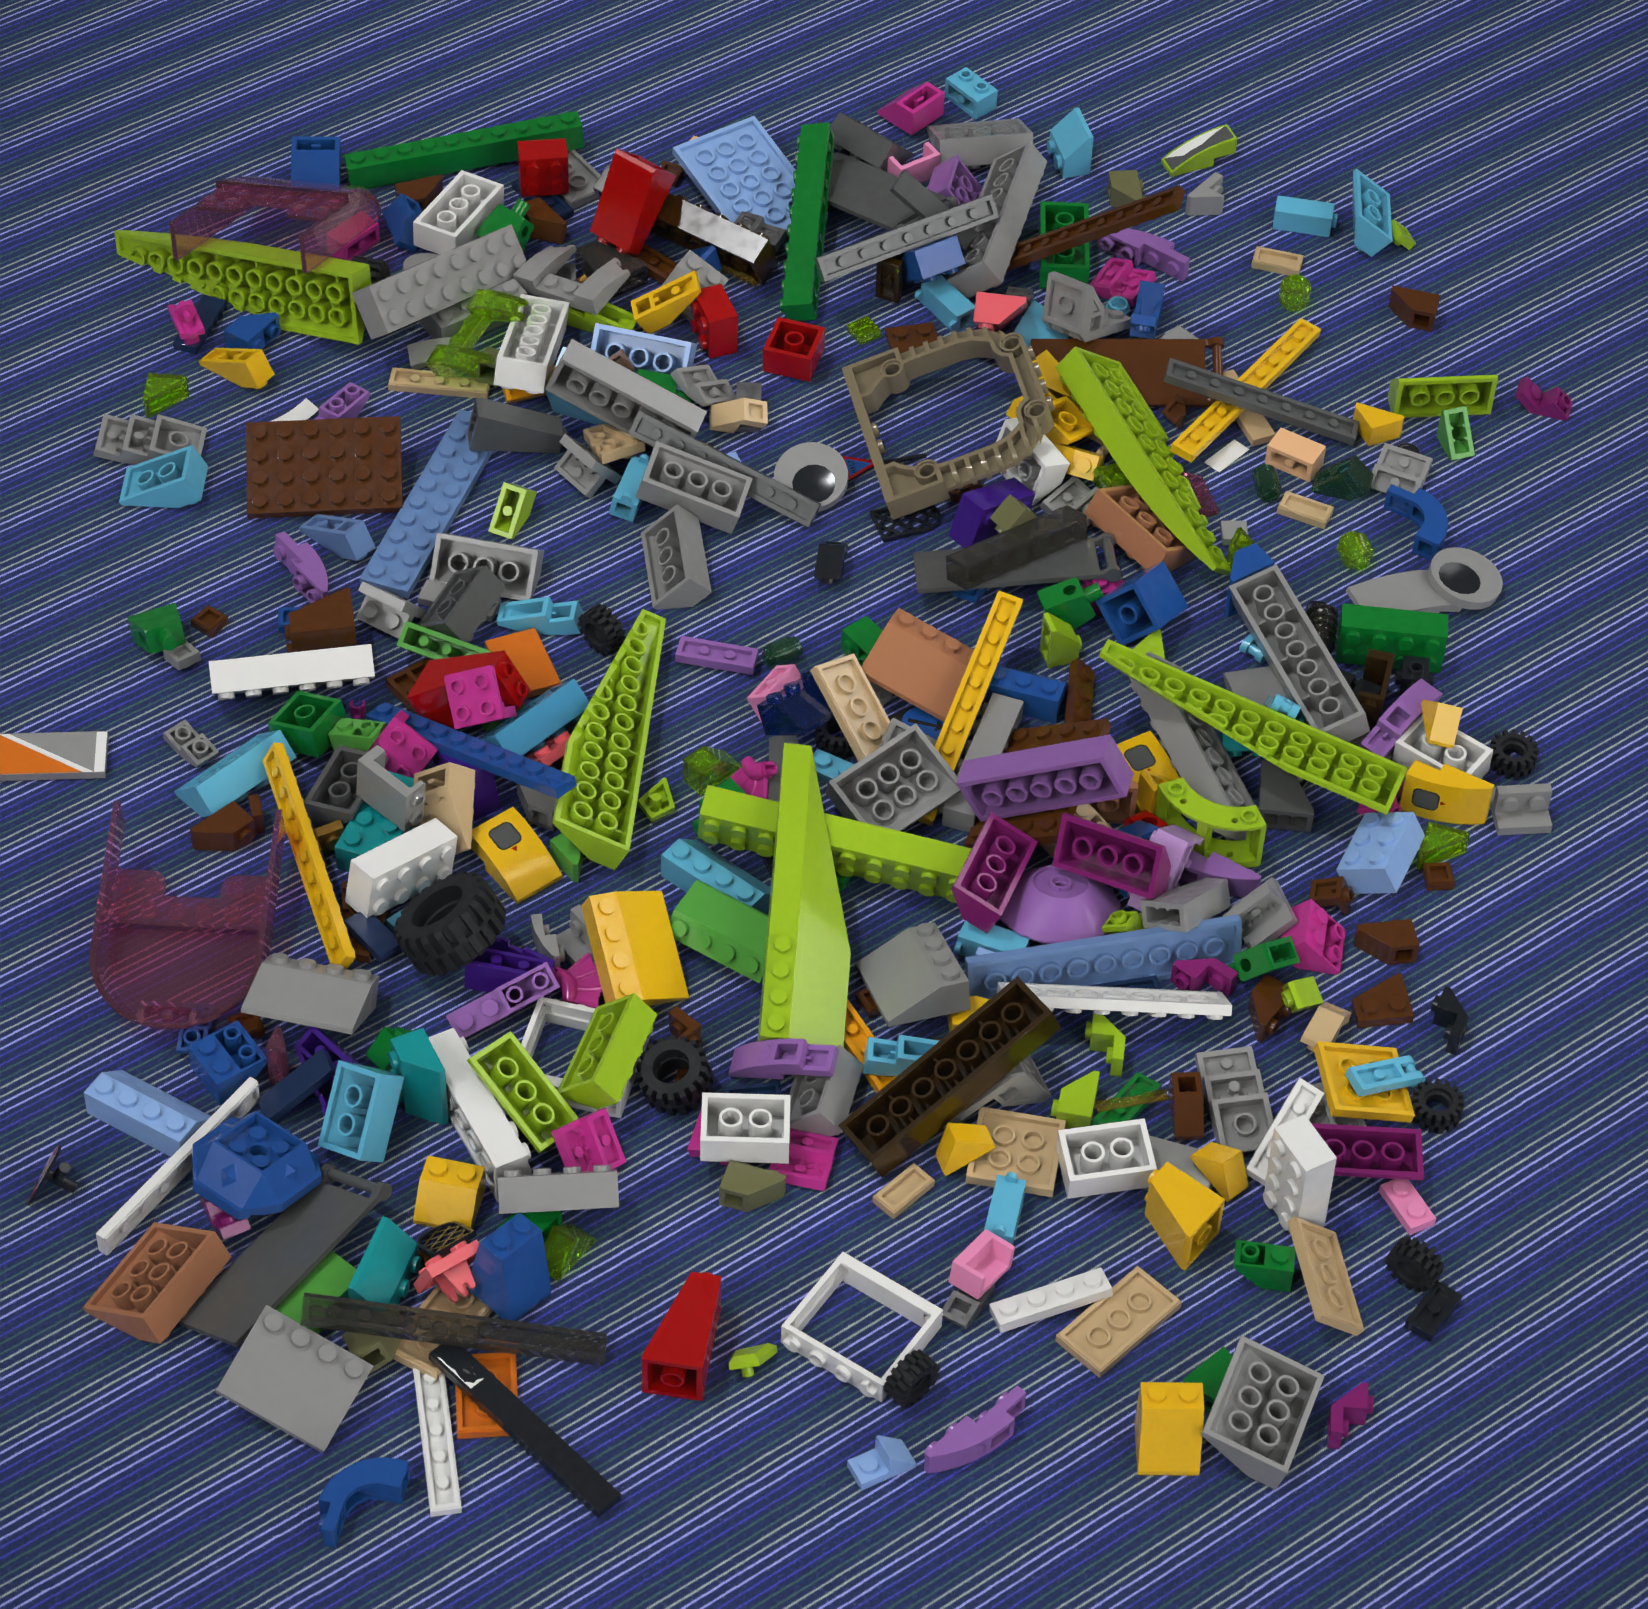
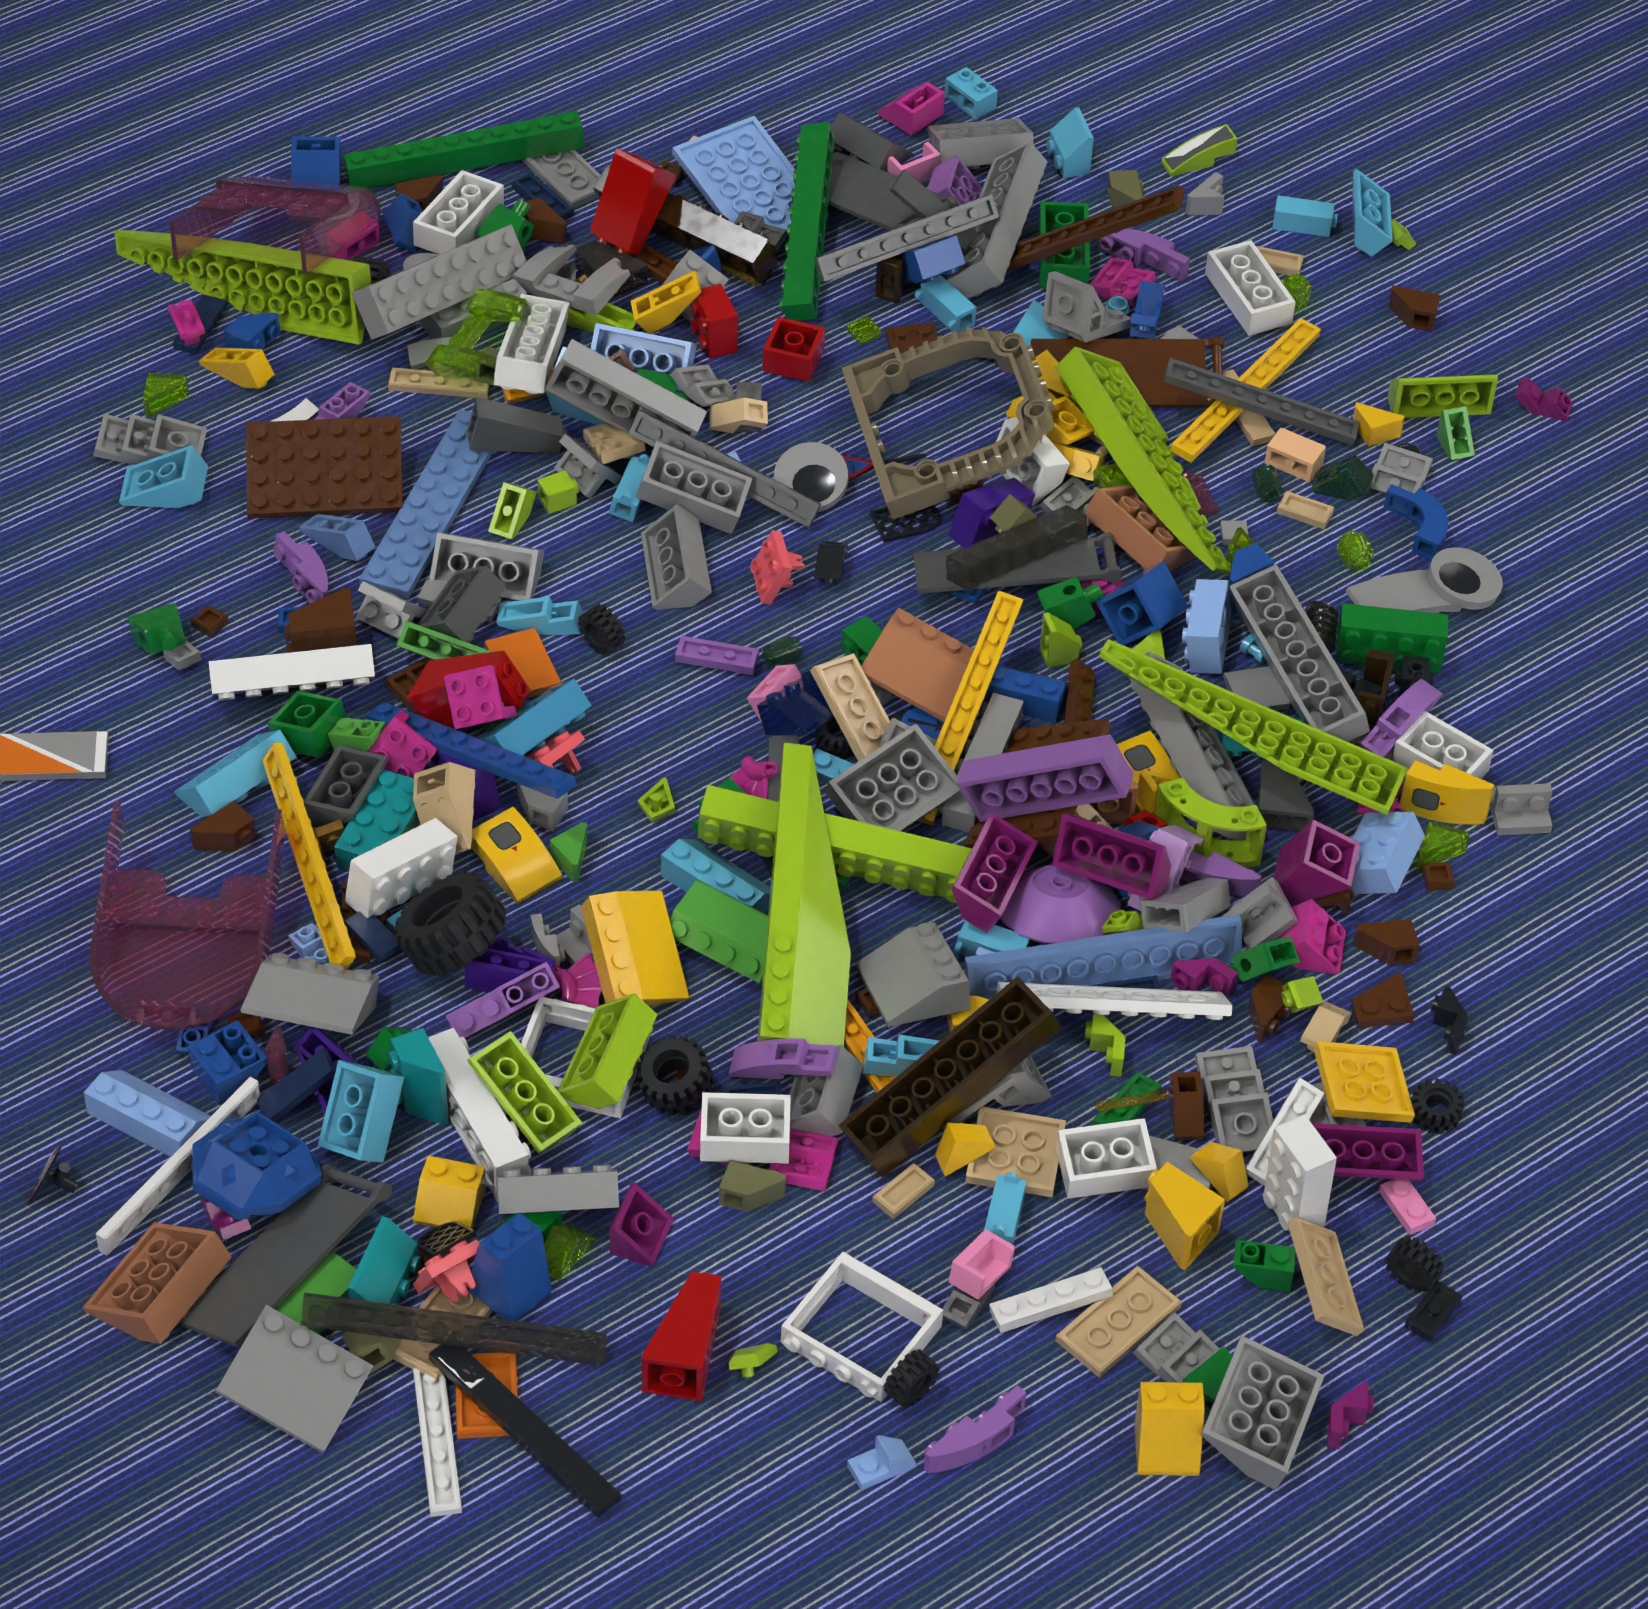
(189, 744): light grey slope -> none
(257, 812): reddish brown tile -> none
(309, 944): none -> light blue slope
(358, 712): magenta hand -> none
(358, 1483): blue arch -> none
(387, 793): light grey panel -> none
(543, 167): red brick -> none
(557, 492): none -> lime brick
(589, 1142): dark pink slope -> none
(610, 749): lime wedge -> none
(639, 1227): none -> magenta slope
(683, 1025): reddish brown bracket -> none
(708, 767): clear neon green slope -> none
(773, 567): none -> coral plate
(997, 310): coral slope -> none
(1022, 292): flat silver slope -> none
(1077, 1101): lime slope -> none
(1175, 1350): none -> light grey slope
(1176, 411): reddish brown tile -> none
(1207, 626): none -> light blue brick
(1226, 455): white sticker -> none
(1250, 287): none -> white brick
(1283, 705): medium azure plate -> none
(1316, 863): none -> magenta slope
(1384, 1075): medium azure plate -> none
(1440, 722): yellow slope -> none
(1514, 743): black tyre -> none

